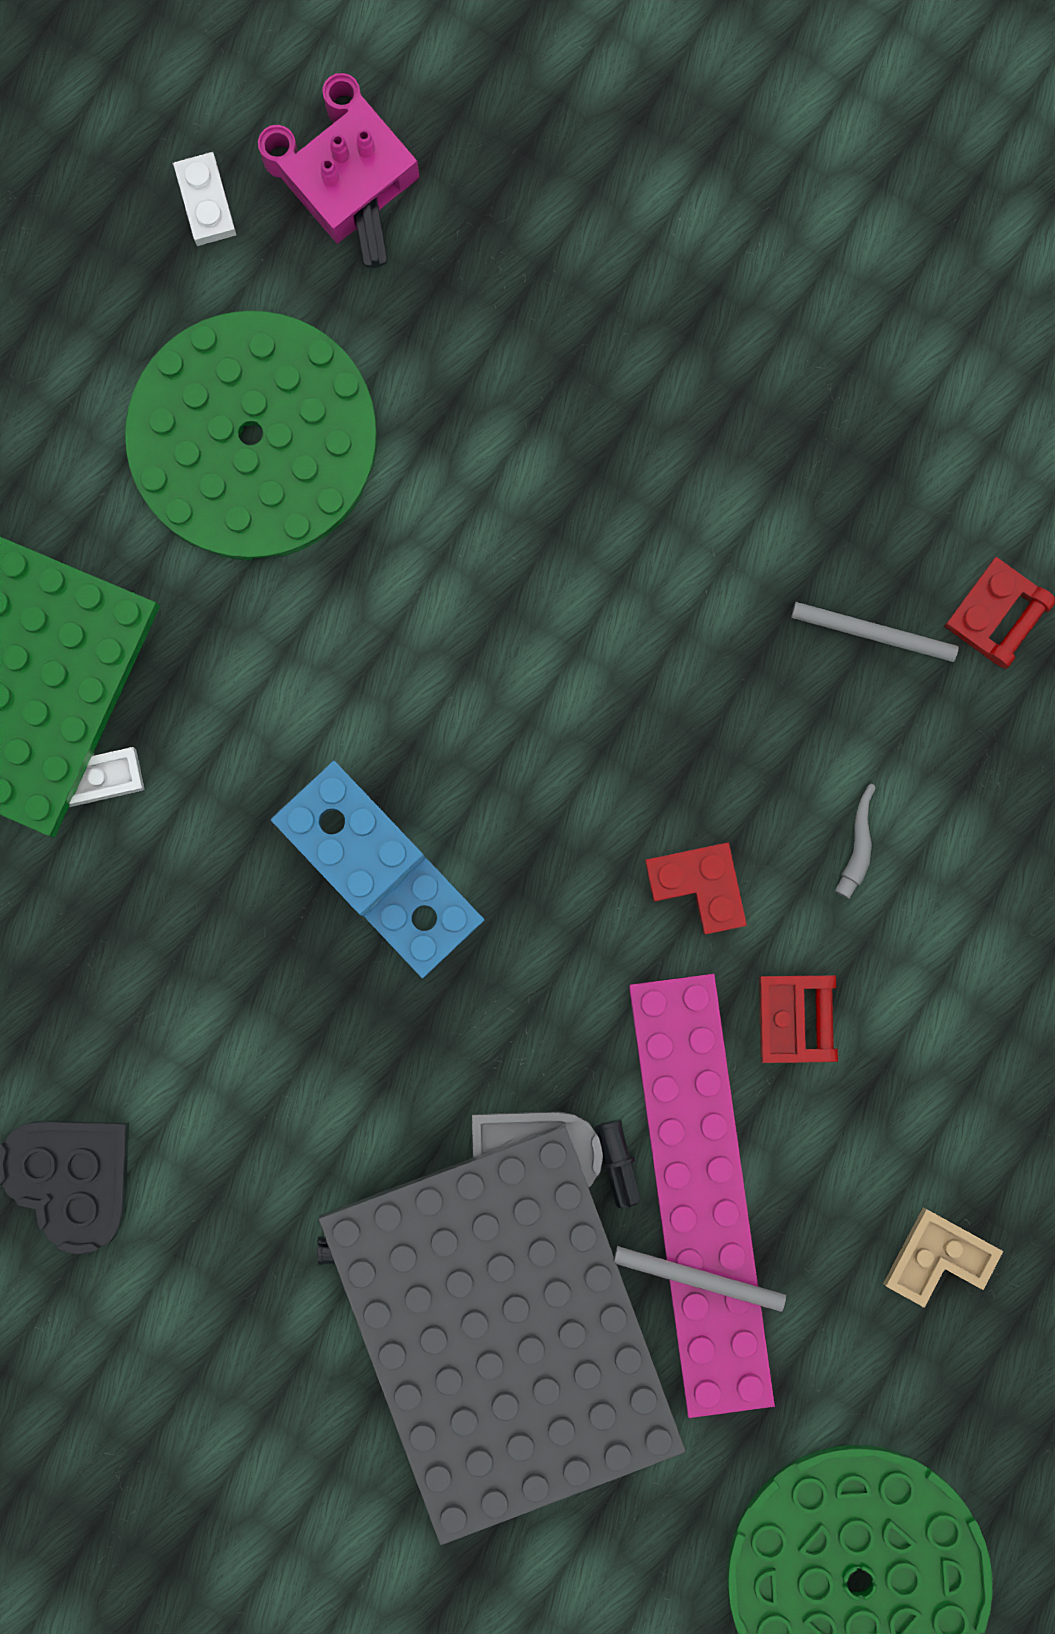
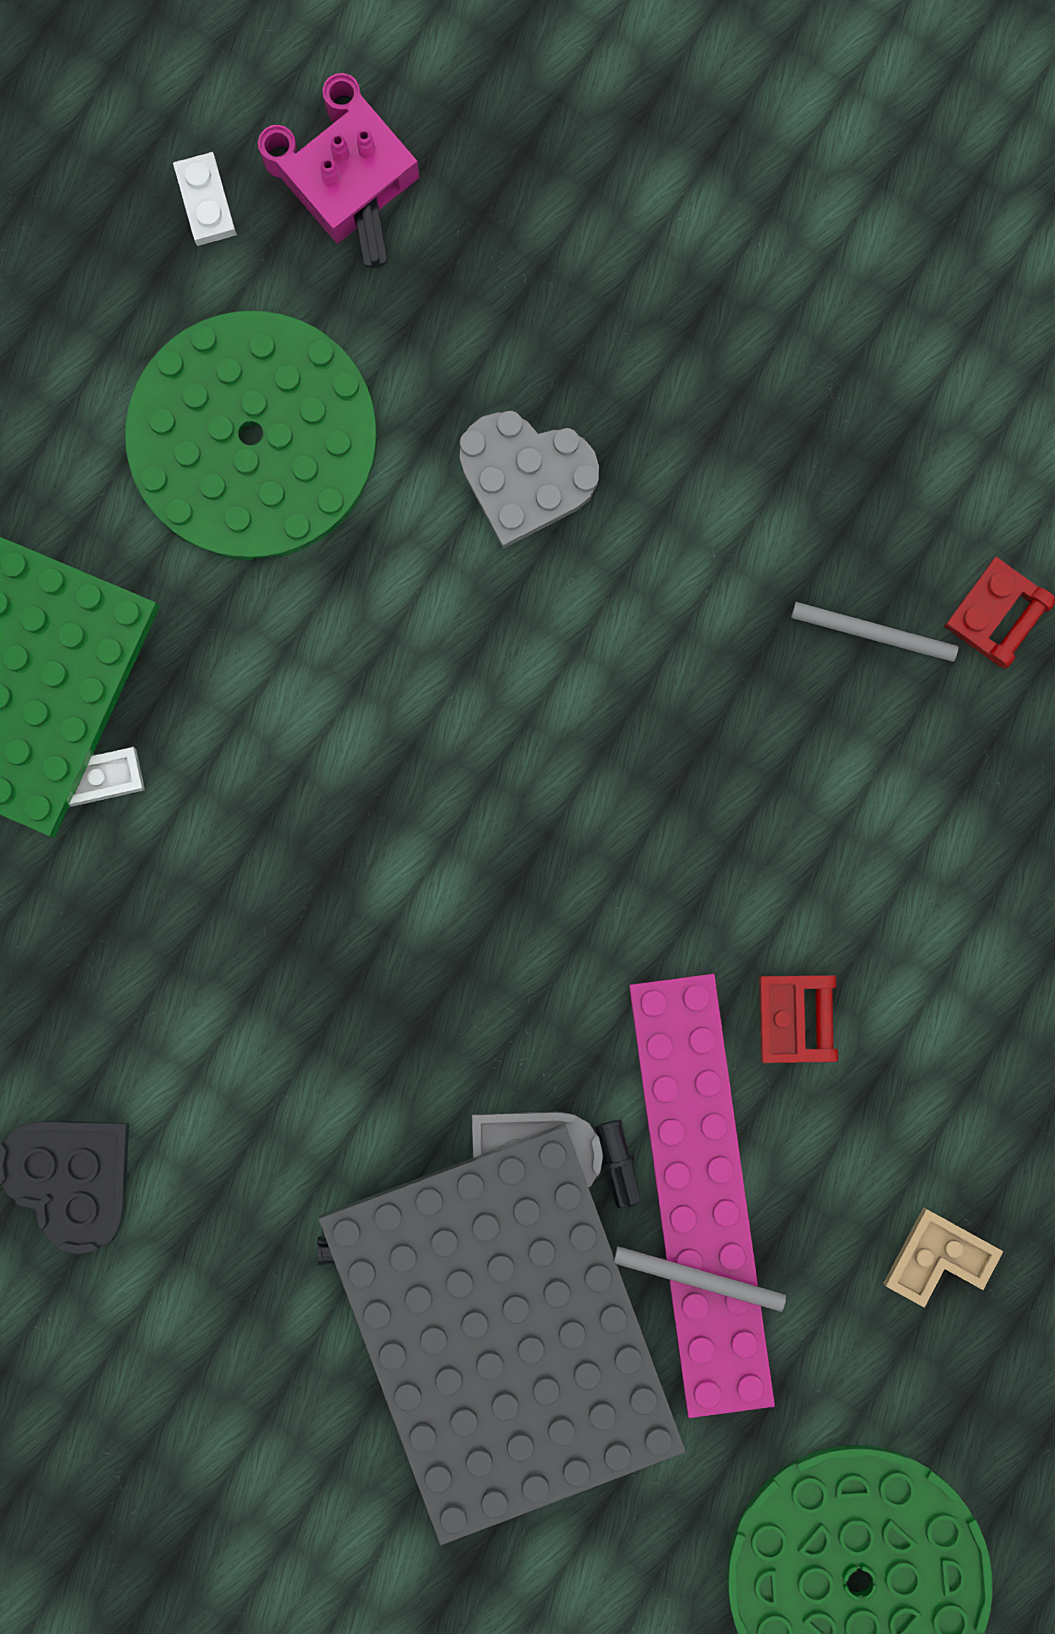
(377, 869): dark azure bracket -> none
(526, 476): none -> light grey plate
(709, 875): red plate -> none
(860, 858): light grey animal -> none

